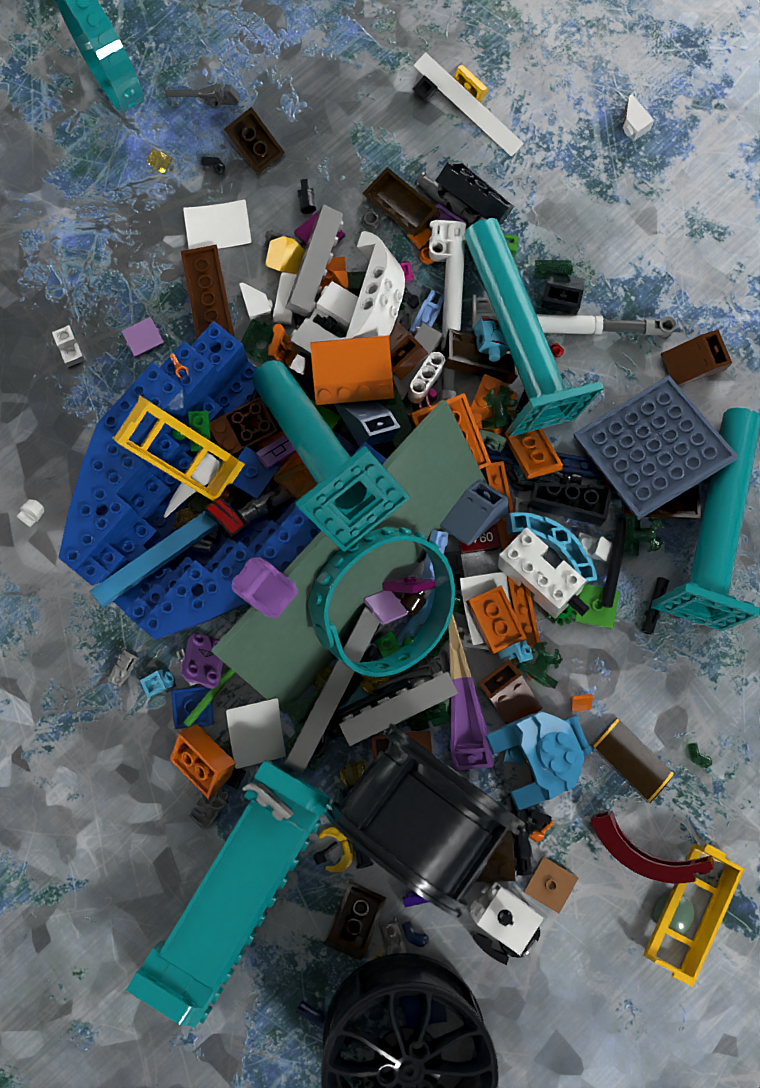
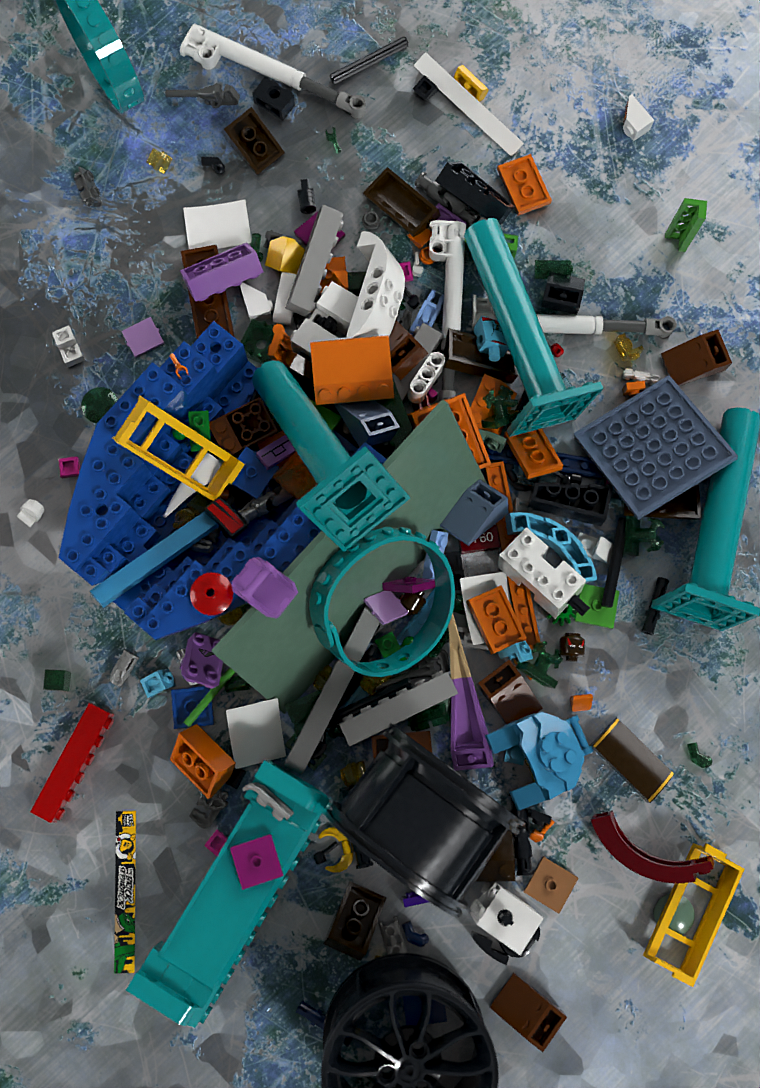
(57, 680): none -> clear green brick
(69, 467): none -> dark pink tile
(72, 763): none -> red brick
(85, 180): none -> dark grey hinge
(97, 403): none -> clear green dish
(125, 892): none -> sticker
(204, 43): none -> white piece
(216, 842): none -> dark pink tile
(219, 601): none -> red dish
(222, 271): none -> medium lavender slope
(231, 618): none -> clear yellow piece
(237, 684): none -> clear green cone
(255, 244): none -> clear green arm
(256, 861): none -> magenta plate
(279, 106): none -> black brick
(332, 137): none -> clear green hand
(369, 60): none -> black axle
(417, 270): none -> white hand
(524, 184): none -> orange plate
(528, 1012): none -> reddish brown slope
(572, 646): none -> dark brown head
(625, 349): none -> clear yellow bracket
(633, 388): none -> orange plate
(640, 376): none -> white axle
(691, 225): none -> bright green fence

